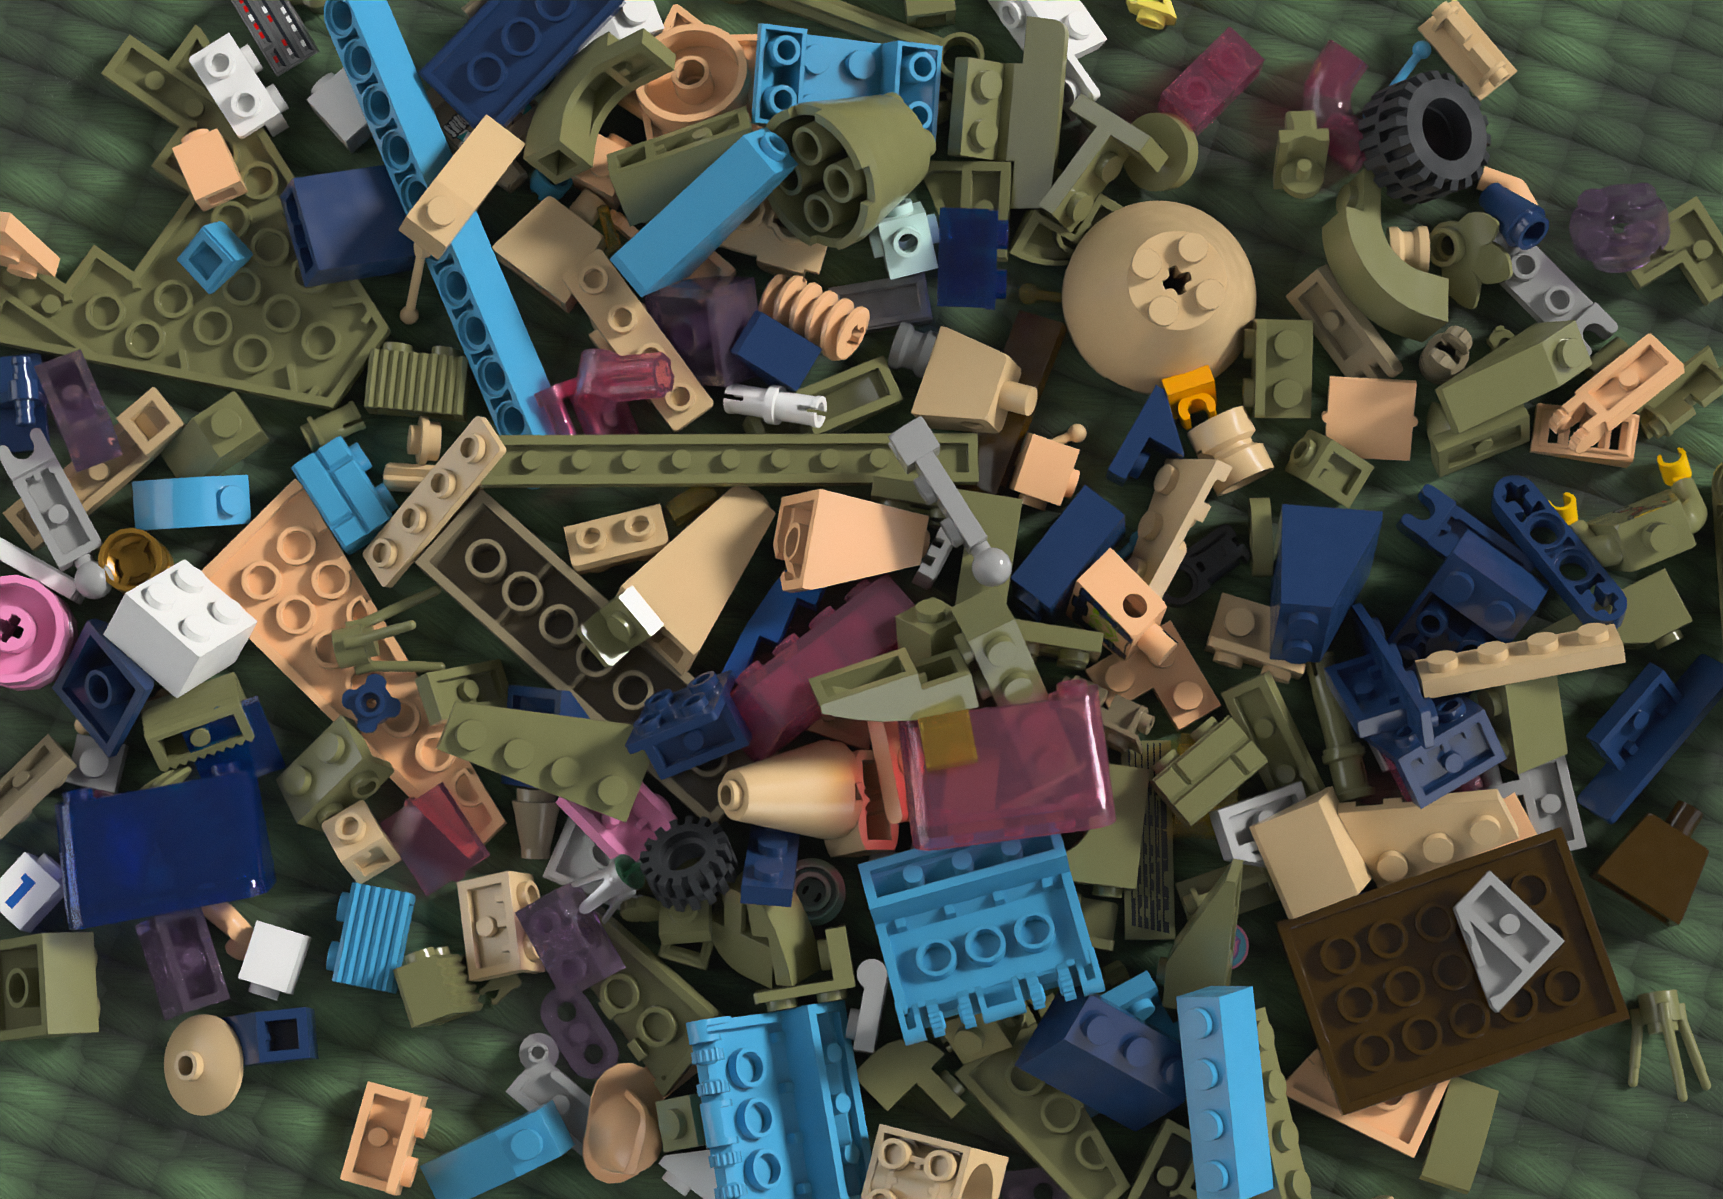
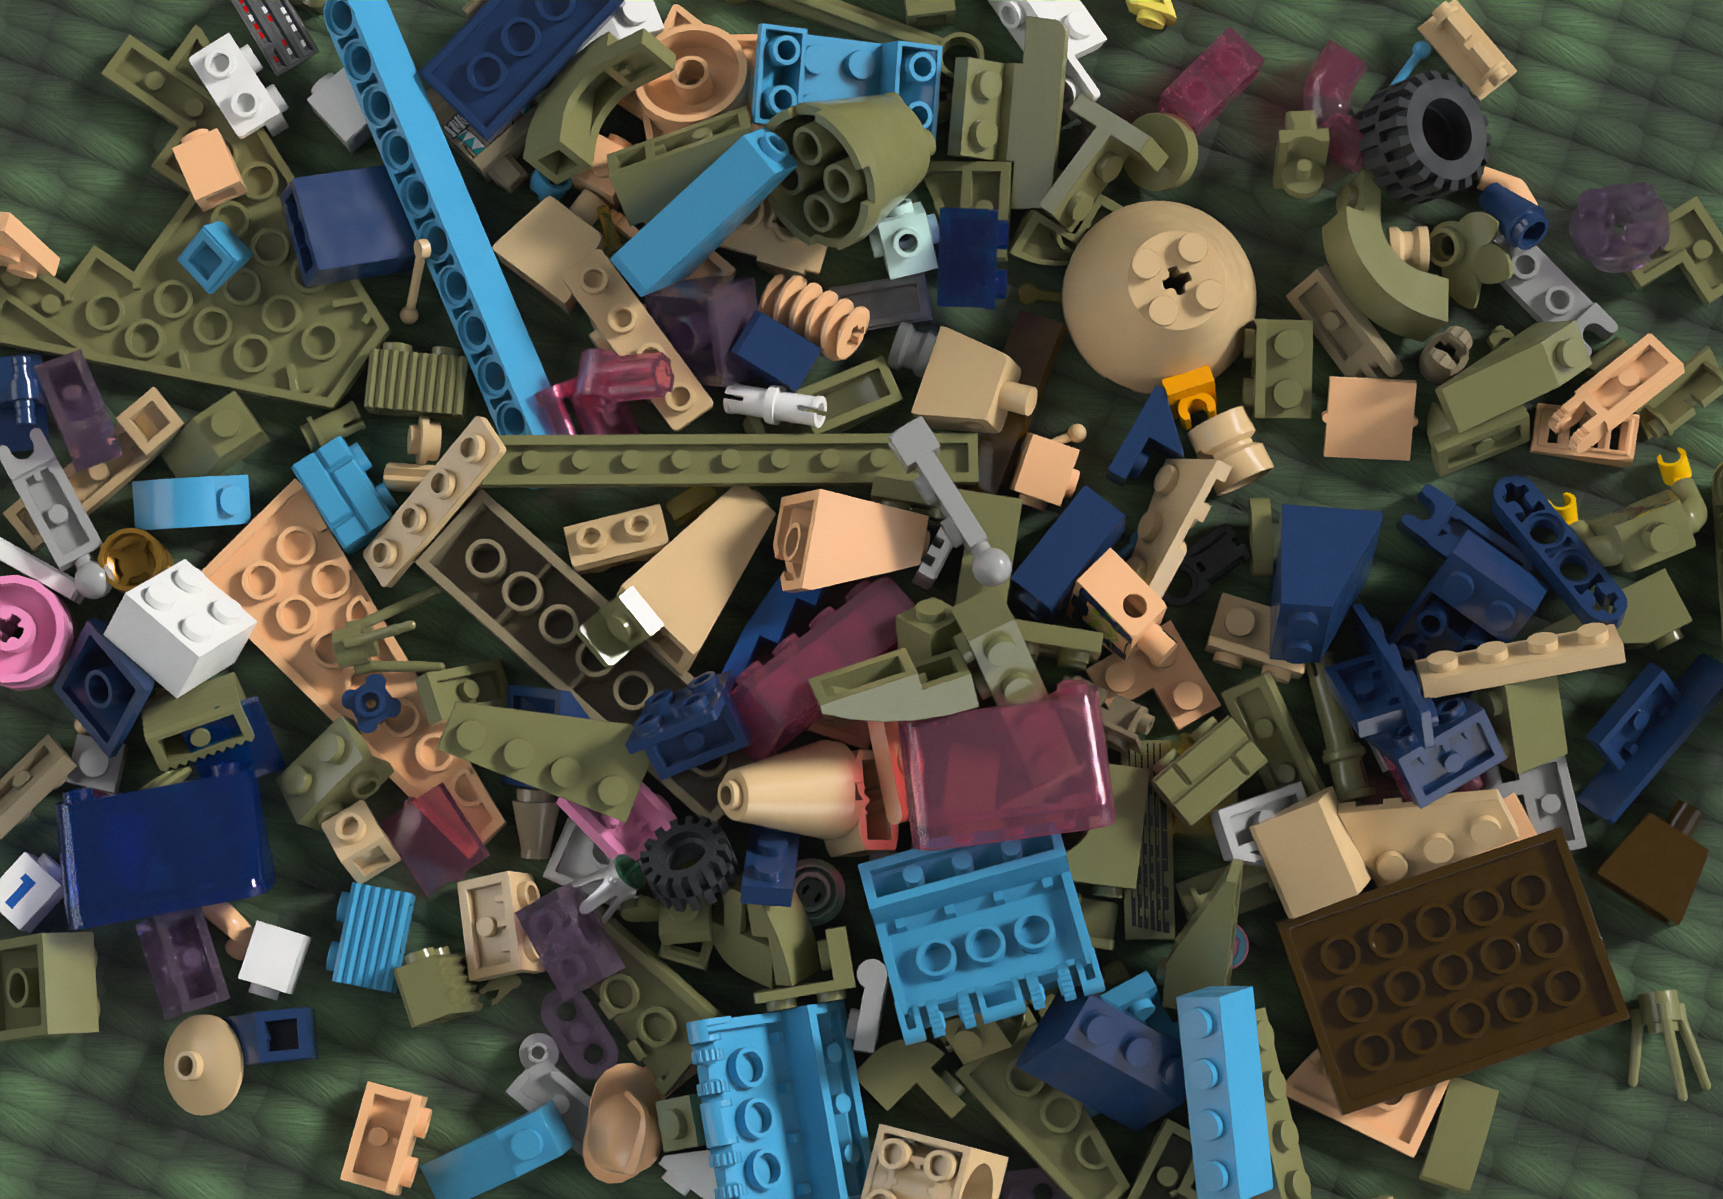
(461, 187): tan slope -> none
(948, 740): clear yellow tile -> none
(1328, 467): olive bracket -> none
(1503, 938): light grey wing -> none

